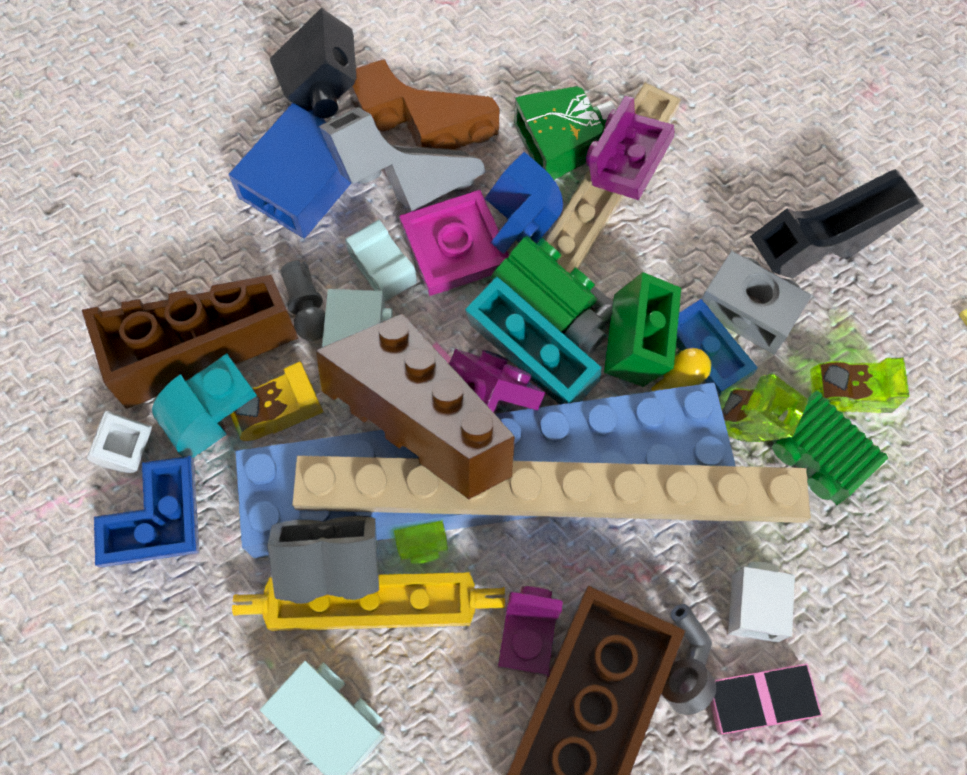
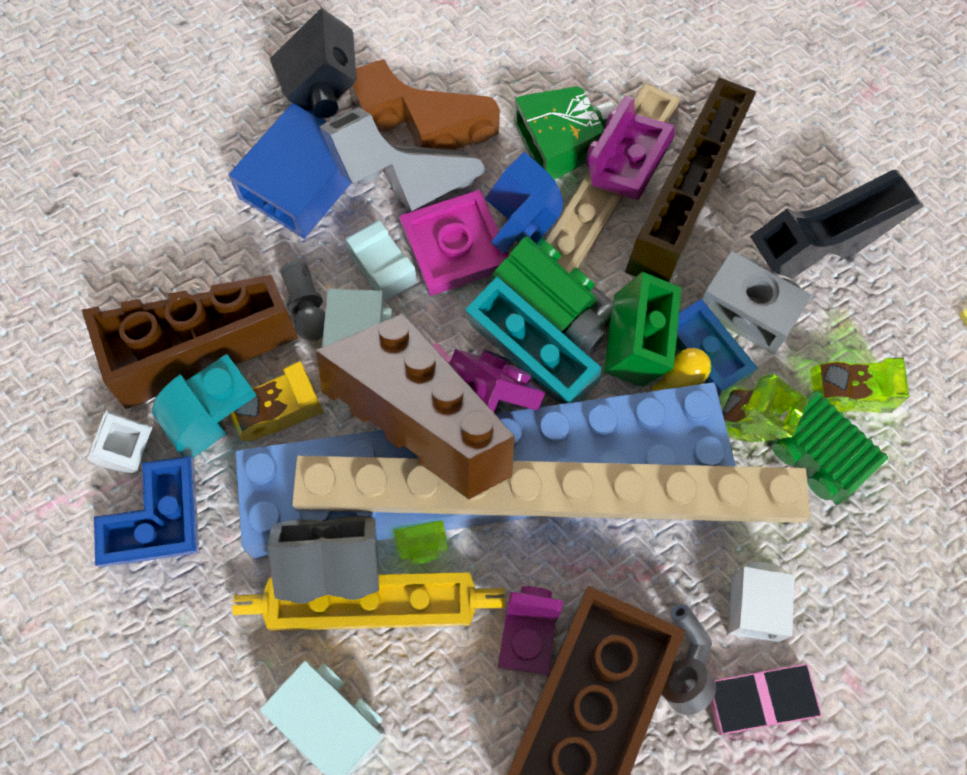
(690, 182): none -> dark brown slope

